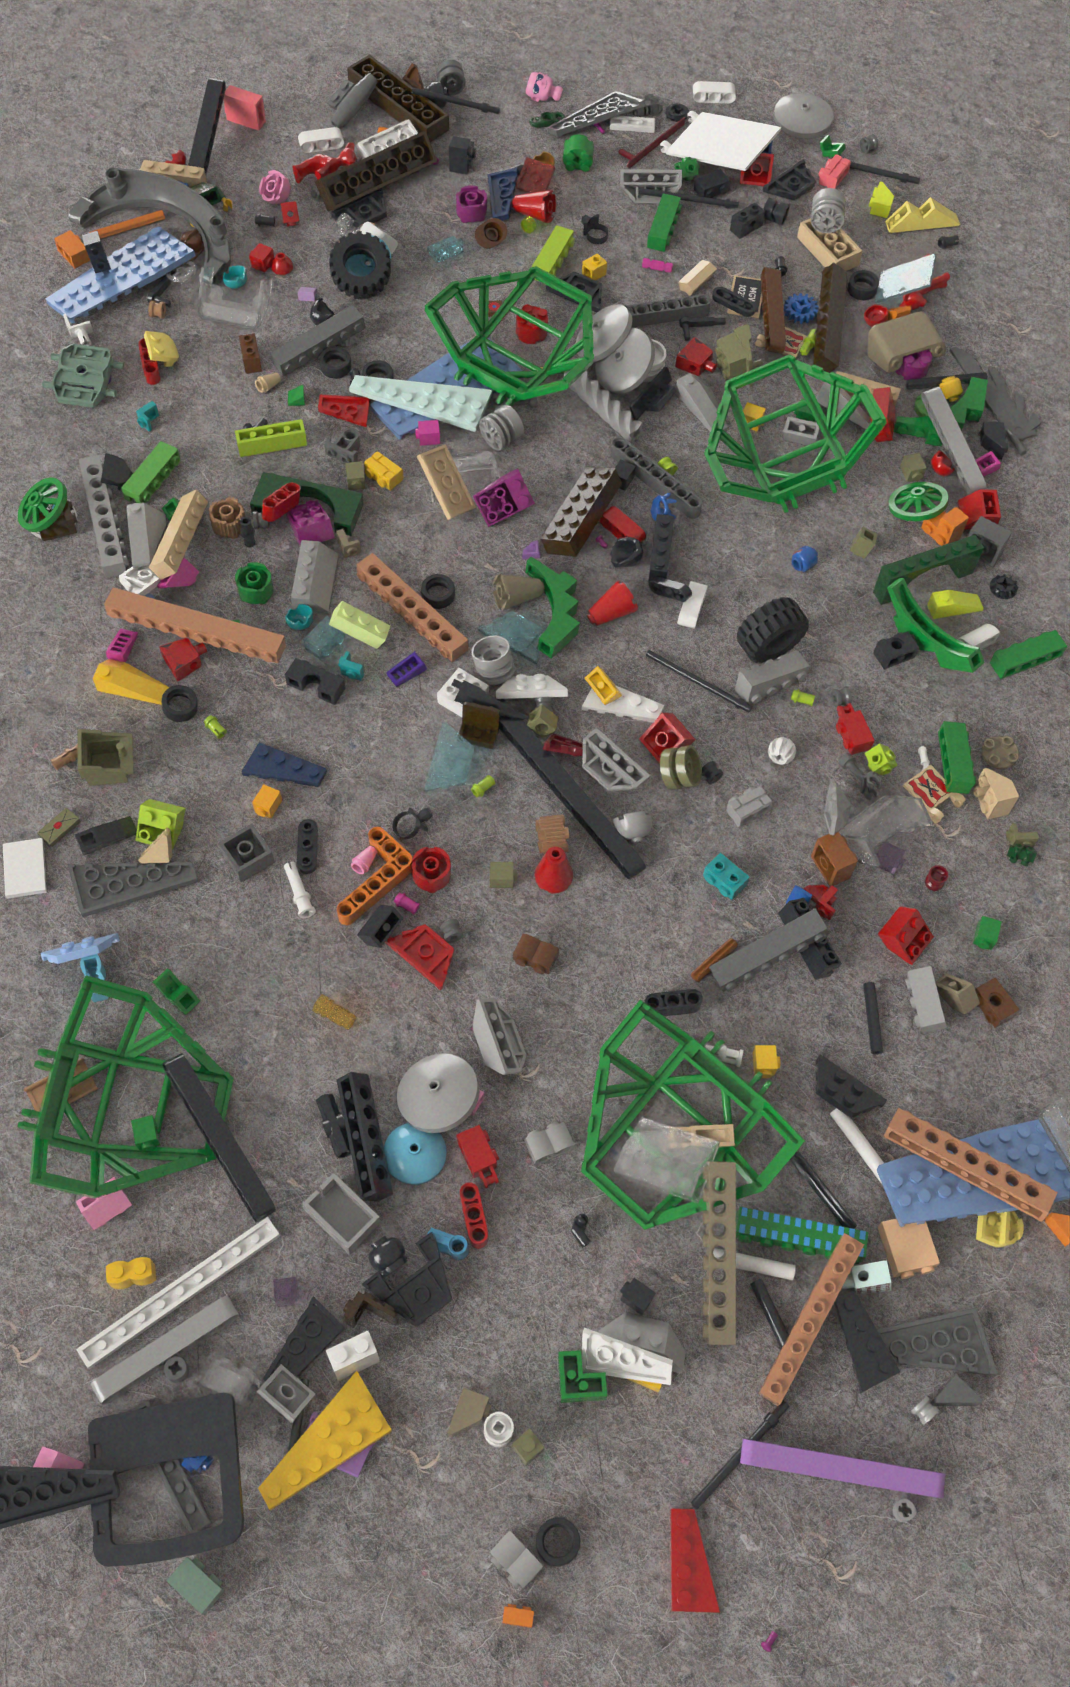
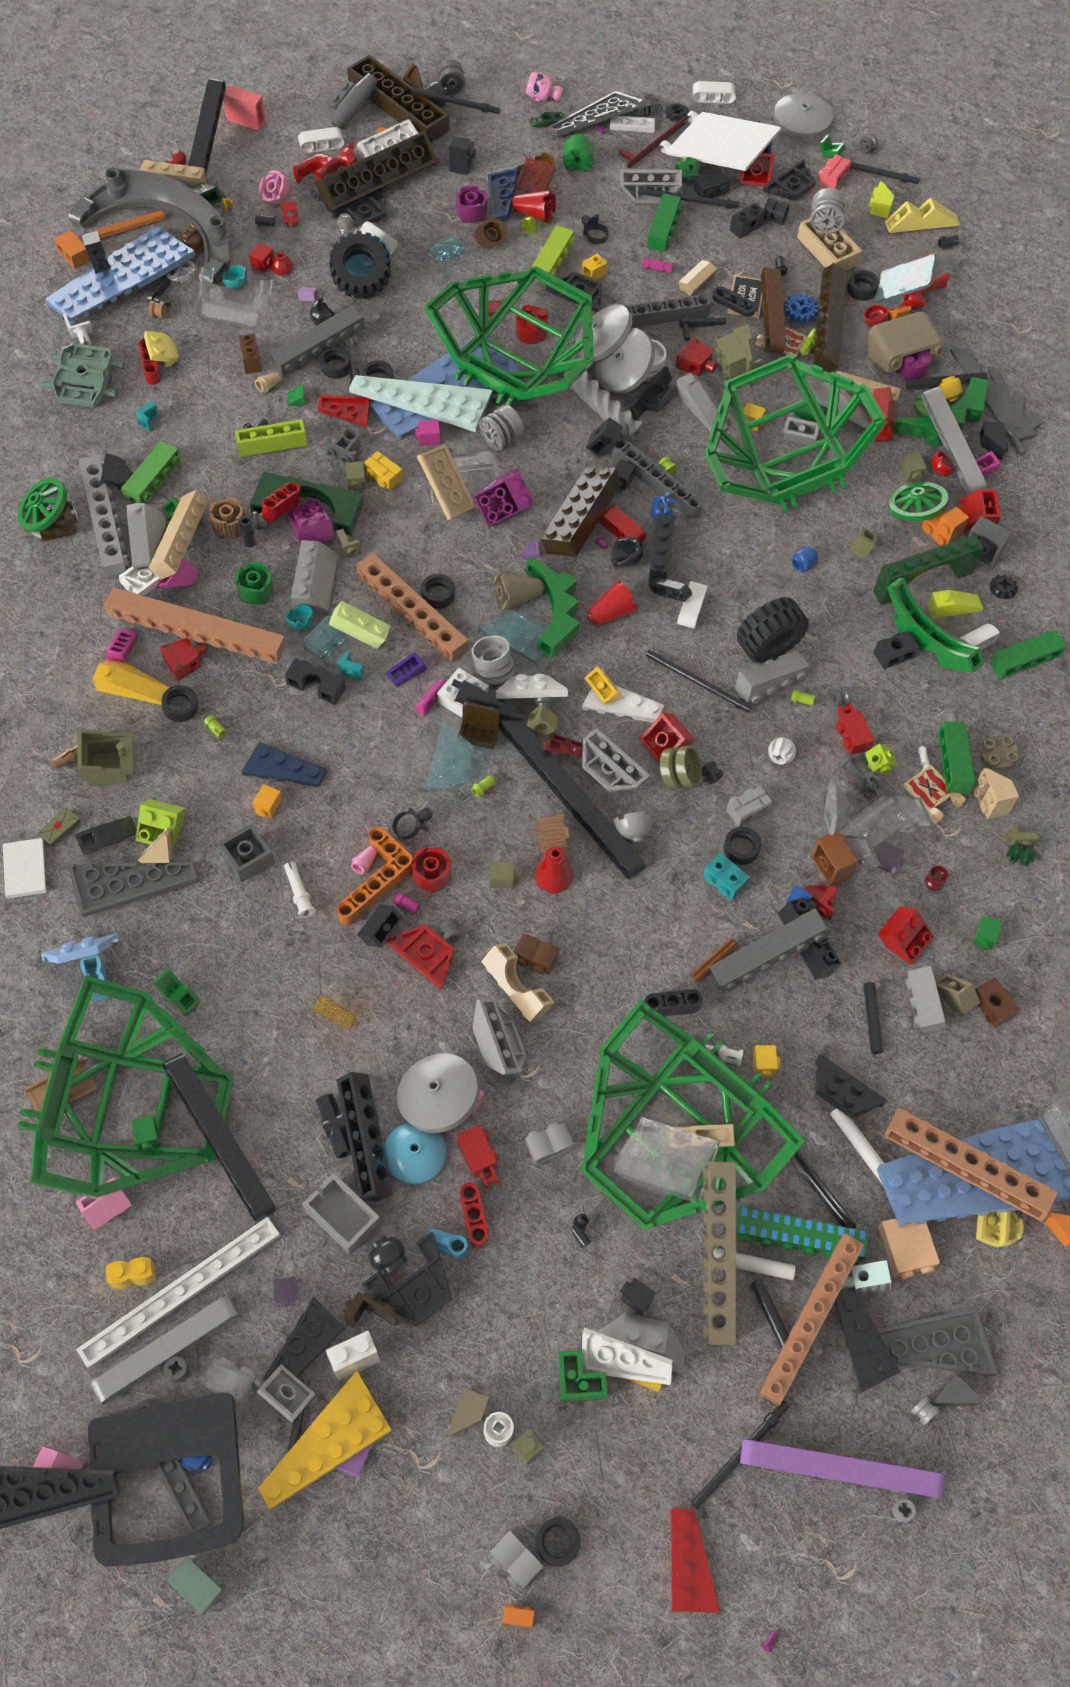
(307, 852): black plate -> none
(429, 698): none -> dark pink slope
(502, 965): none -> tan arch
(604, 437): none -> black brick
(742, 832): none -> black tyre

